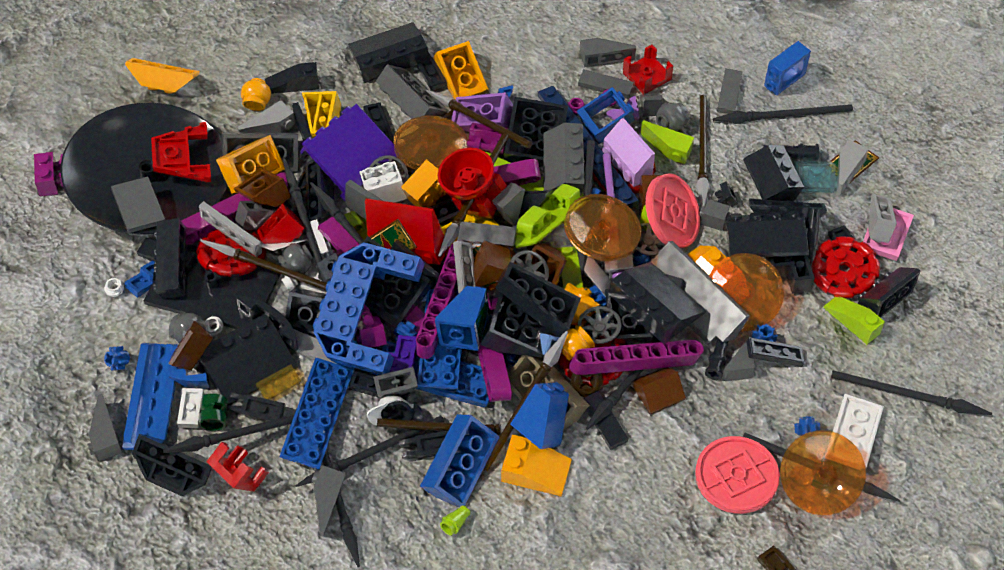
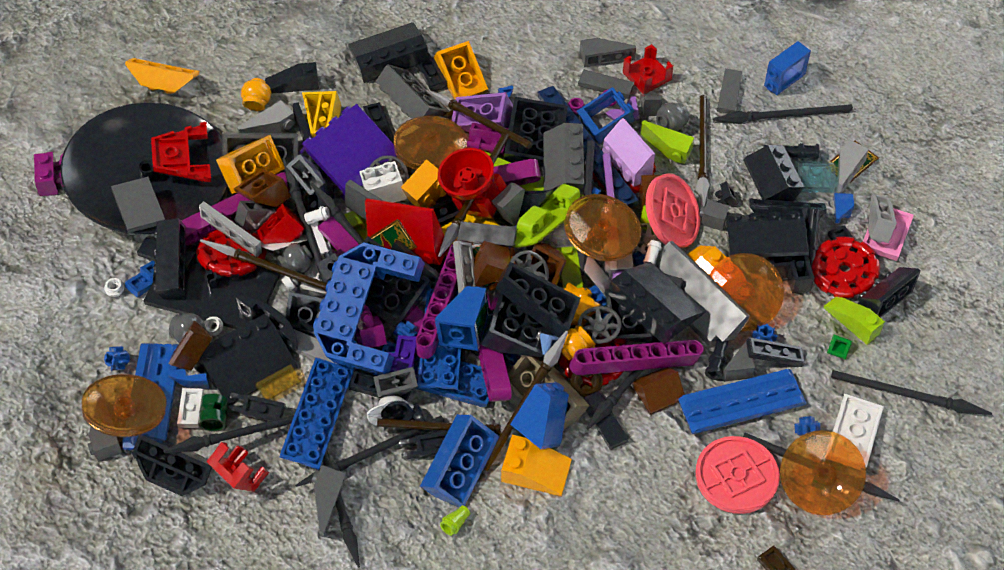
(123, 405): none -> clear orange dish
(306, 173): none -> dark grey slope
(317, 215): none -> white pin
(652, 252): none -> white pin
(741, 401): none -> blue plate
(839, 346): none -> green slope
(843, 206): none -> blue slope

